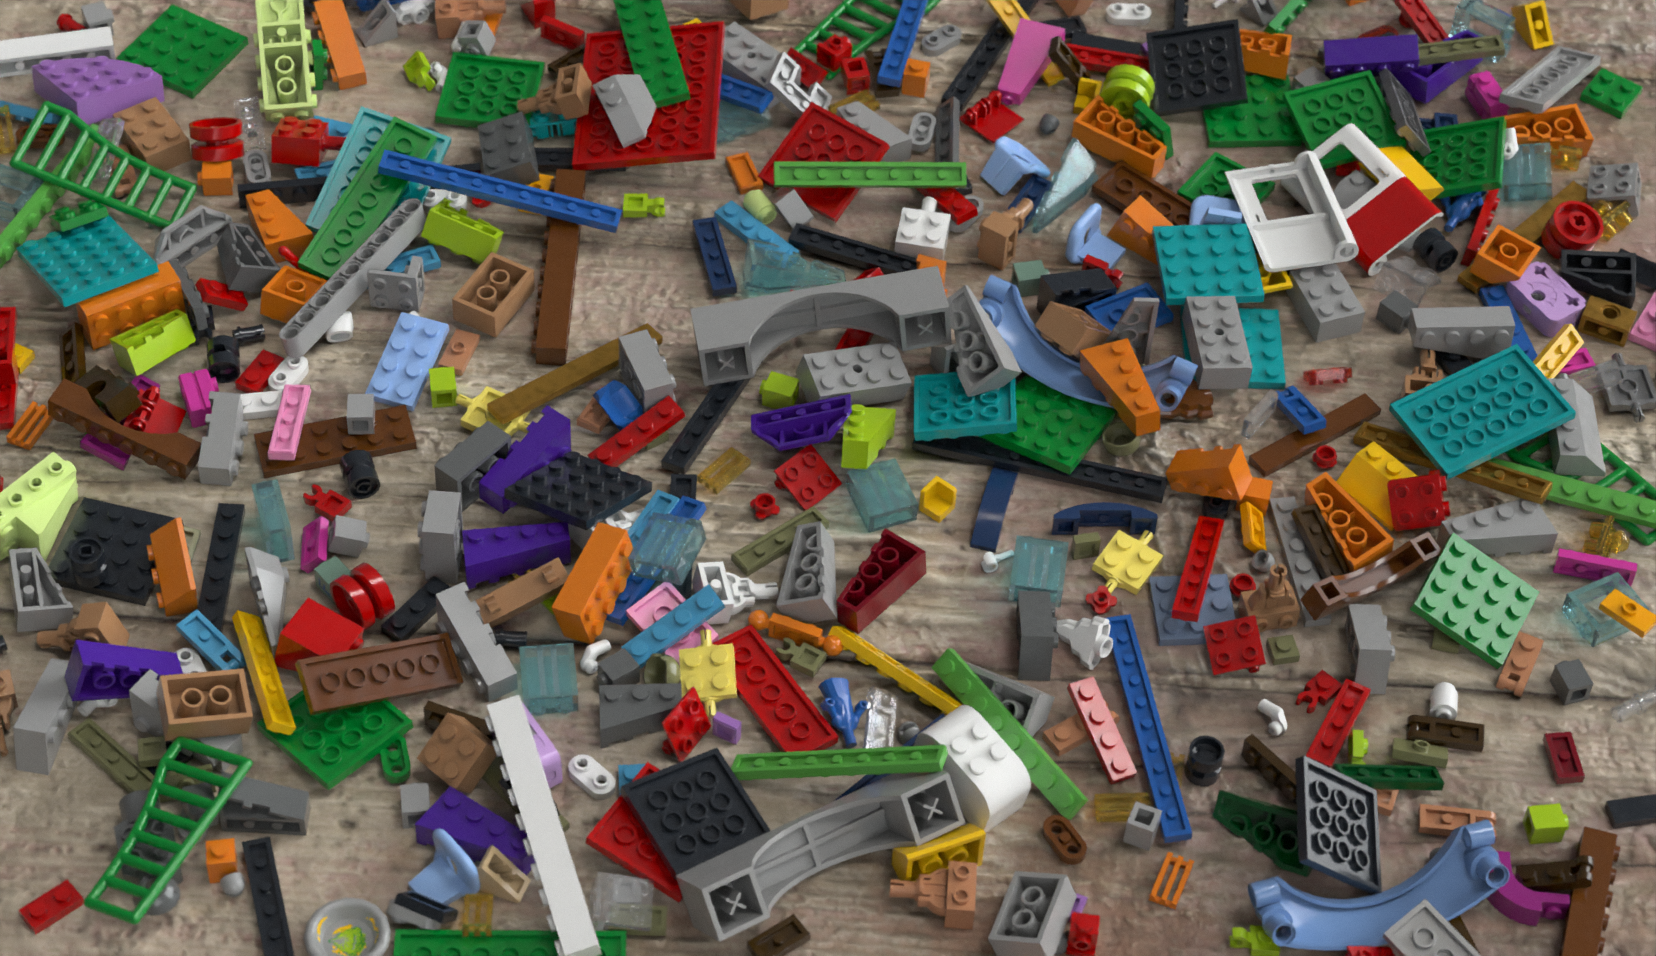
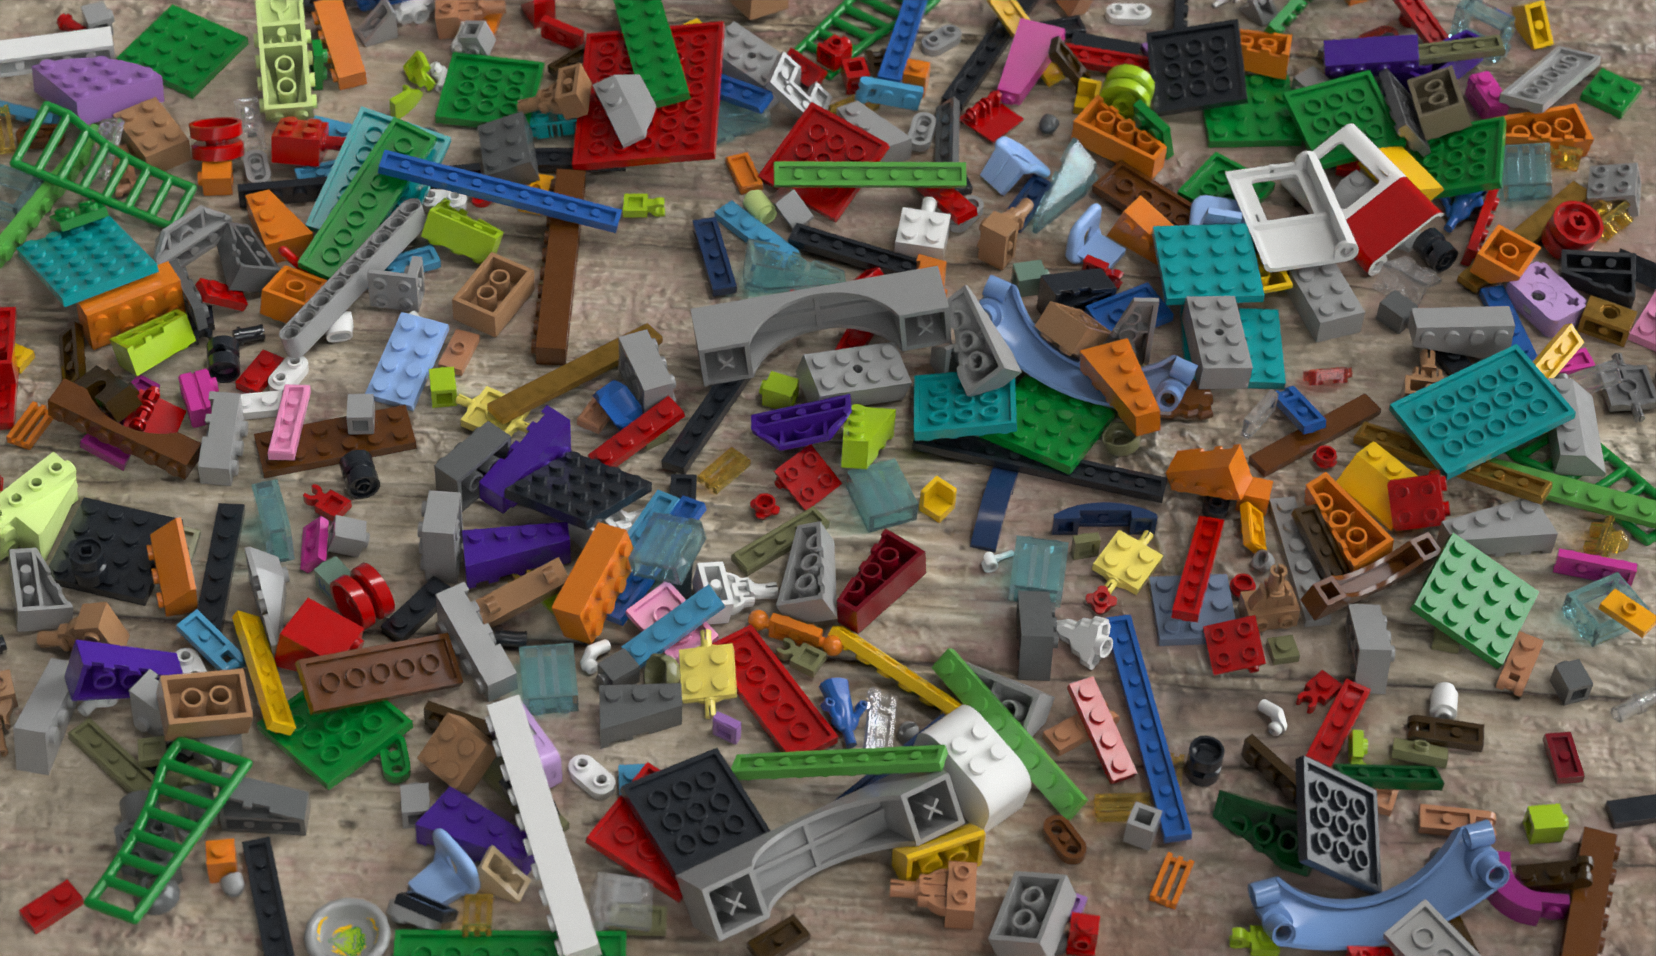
(404, 102): none -> lime slope
(685, 725): red hinge -> none
(889, 93): none -> dark azure plate
(1439, 103): none -> dark tan brick
(1511, 145): white arm -> none

